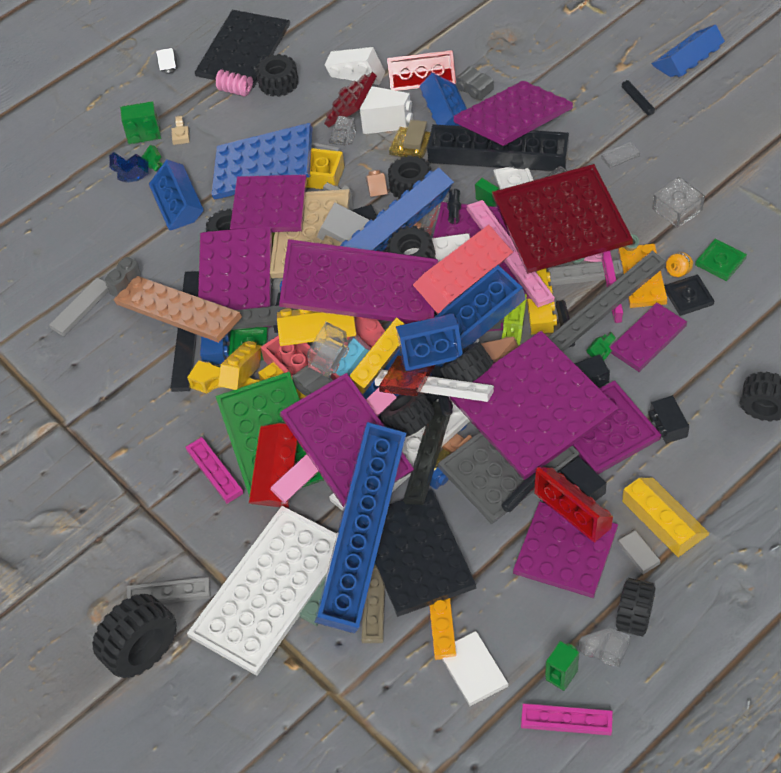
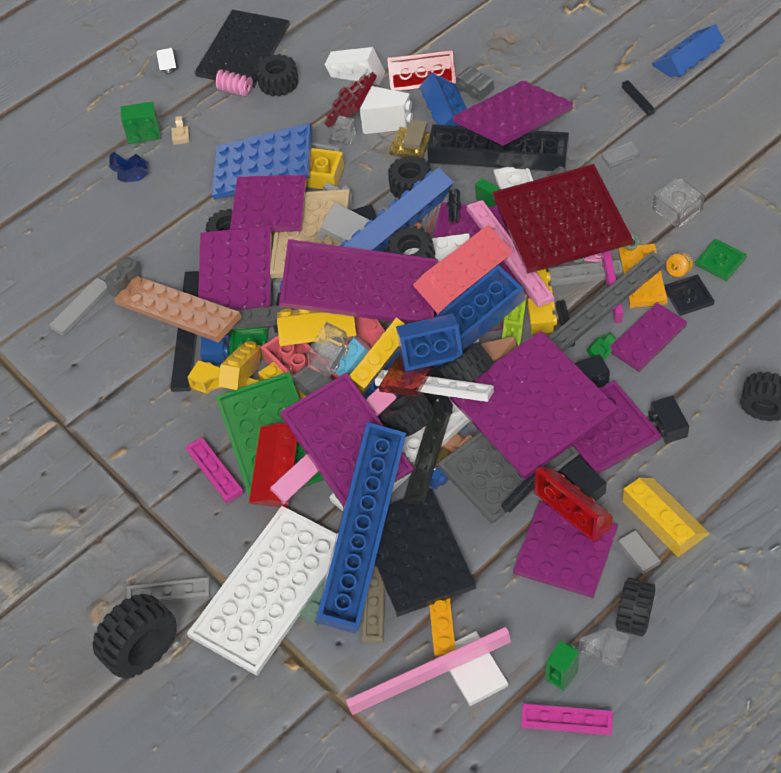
(153, 156): green plate -> none
(175, 195): blue slope -> none
(376, 183): nougat slope -> none
(428, 670): none -> bright pink tile

